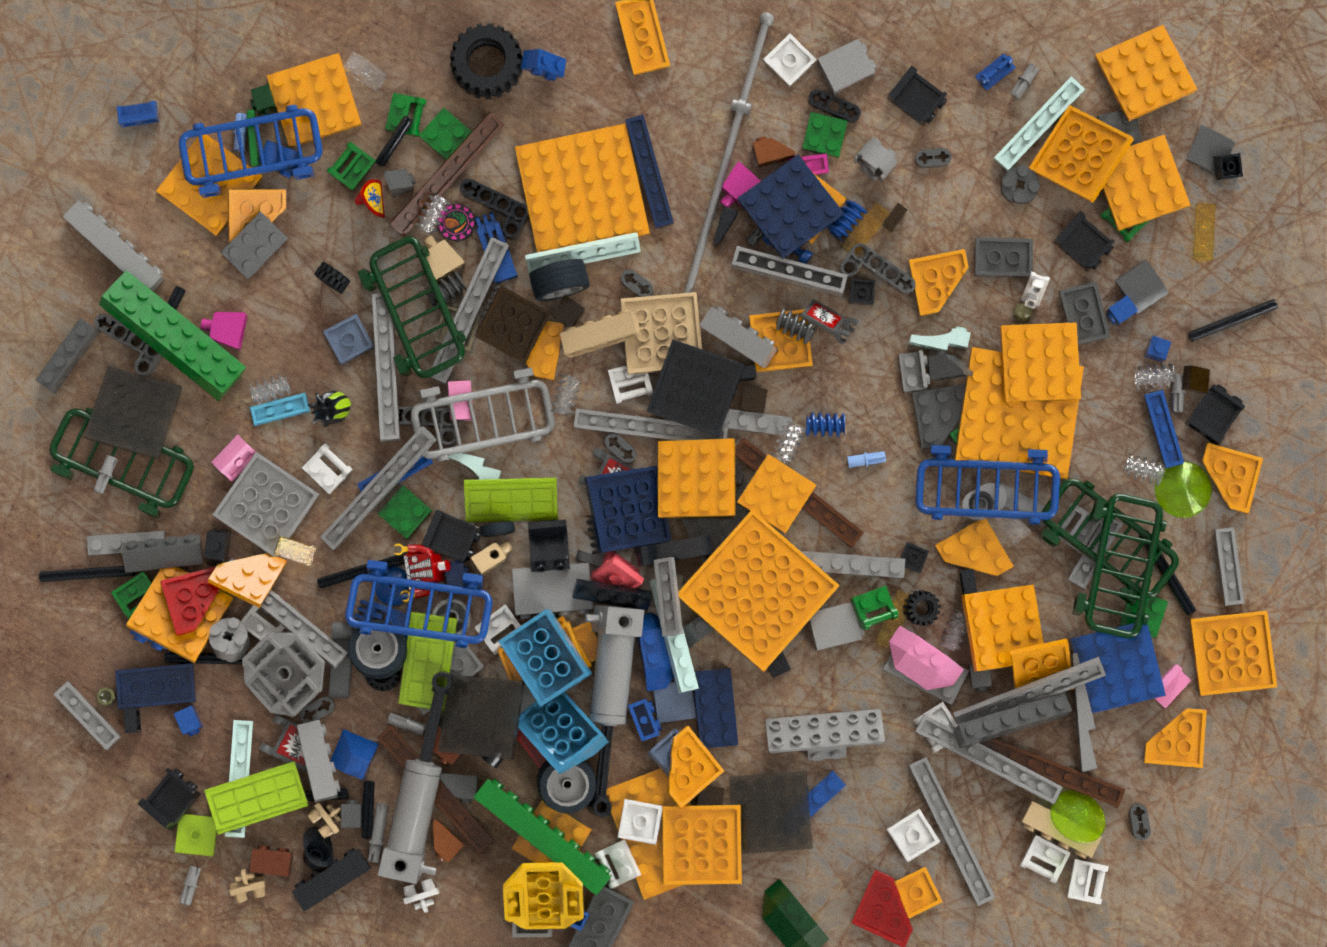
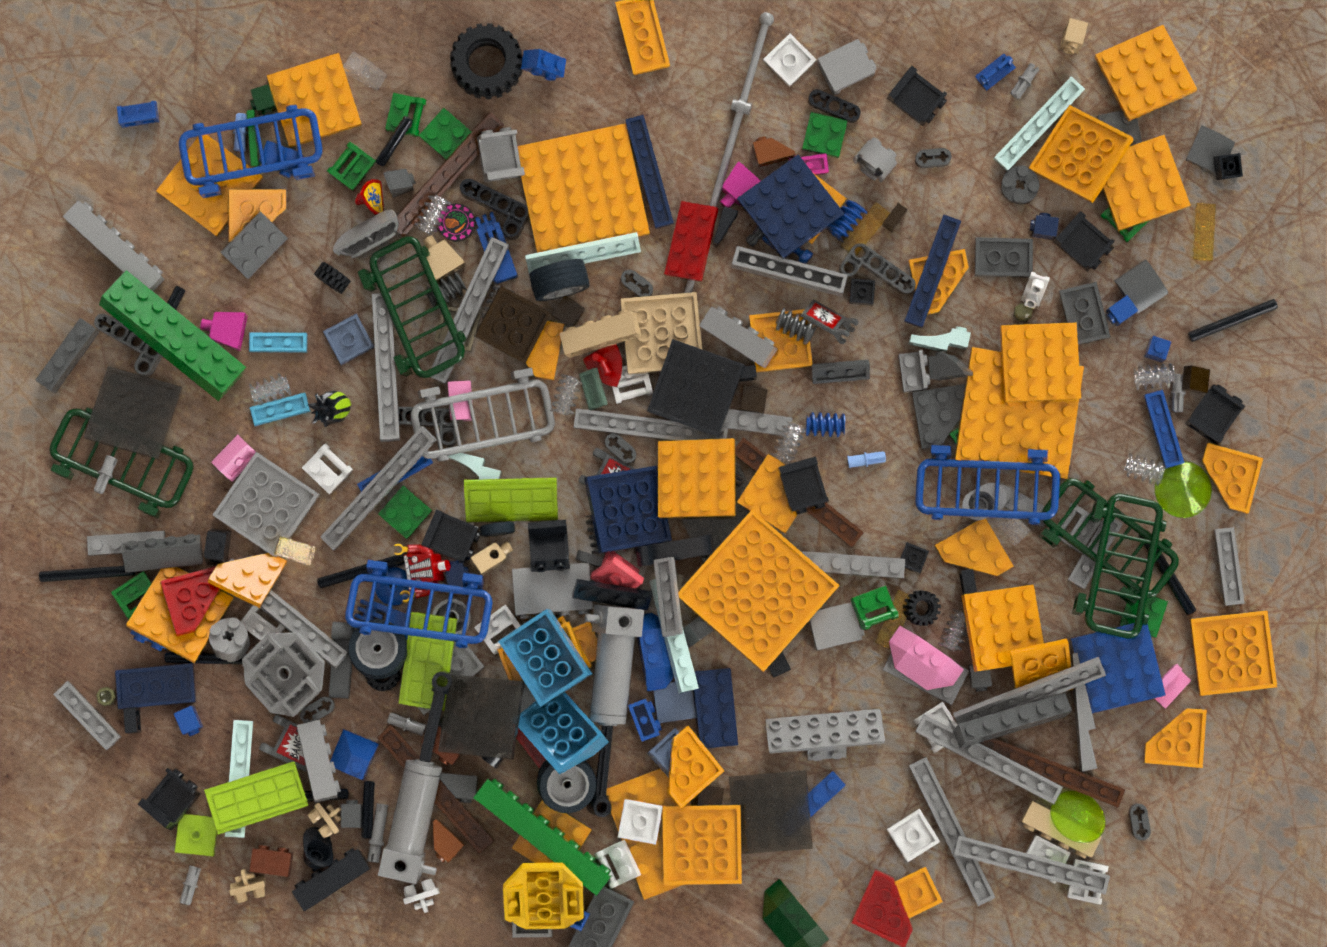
(278, 342): none -> medium azure tile
(367, 234): none -> light grey brick
(499, 155): none -> light grey panel
(593, 389): none -> sand green tile
(608, 362): none -> red shield
(691, 241): none -> red plate
(803, 485): none -> black panel
(840, 371): none -> dark grey plate
(932, 271): none -> dark blue plate
(1031, 864): none -> light grey plate
(1044, 226): none -> dark blue brick
(1073, 36): none -> tan brick

